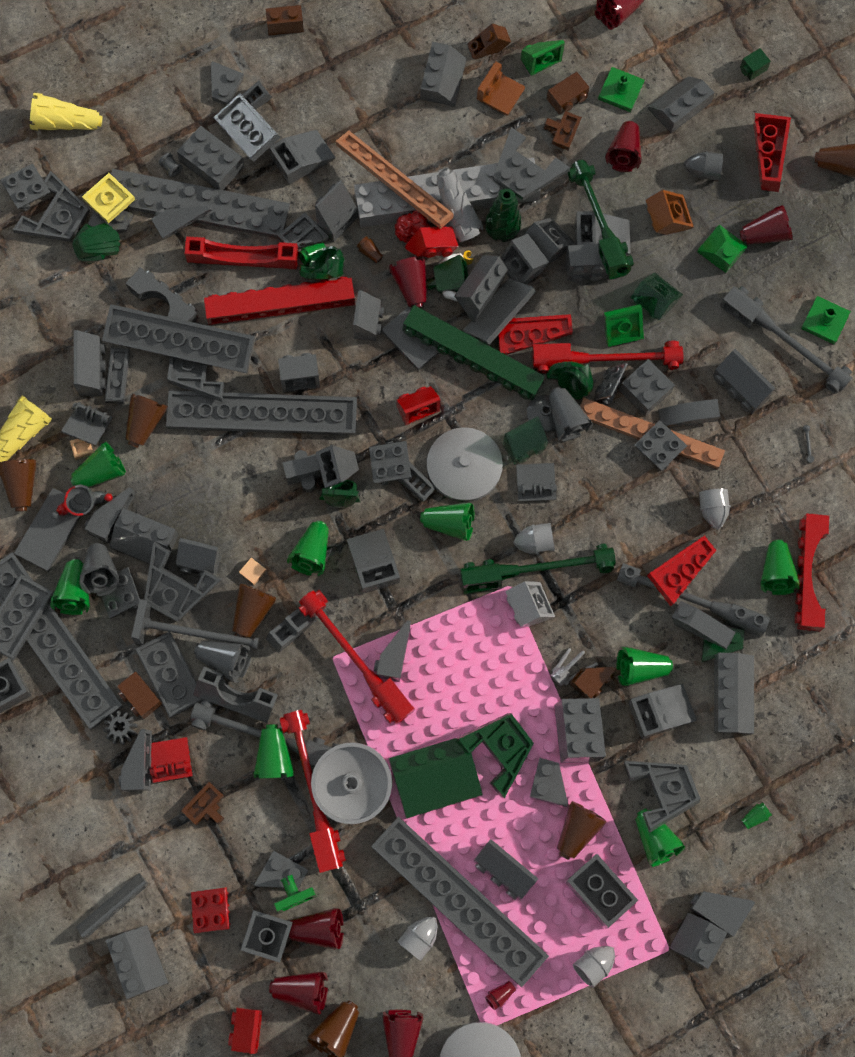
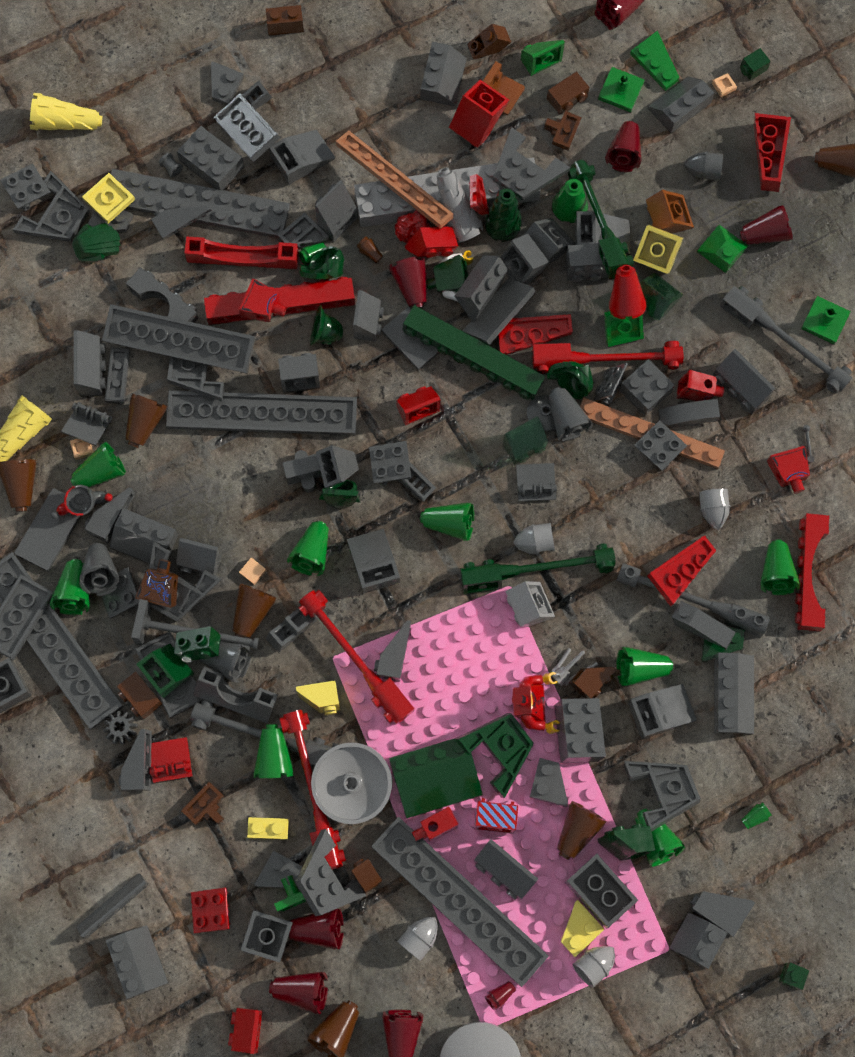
(159, 585): none -> reddish brown torso
(165, 670): none -> dark green slope
(197, 644): none -> dark green brick
(261, 303): none -> red torso
(268, 828): none -> light yellow plate
(320, 696): none -> light yellow slope
(320, 883): none -> dark grey wing
(325, 328): none -> dark green piece
(366, 874): none -> reddish brown slope
(443, 820): none -> red torso
(464, 464): light grey dish -> none
(477, 195): none -> red wing
(478, 113): none -> red slope
(496, 817): none -> red container
(530, 703): none -> red torso
(569, 201): none -> green cone
(580, 929): none -> light yellow wing
(627, 294): none -> red cone
(628, 843): none -> dark green slope
(656, 61): none -> green wing
(658, 249): none -> light yellow brick
(698, 387): none -> red torso
(724, 85): none -> light nougat tile
(790, 468): none -> red torso
(793, 976): none -> dark green brick

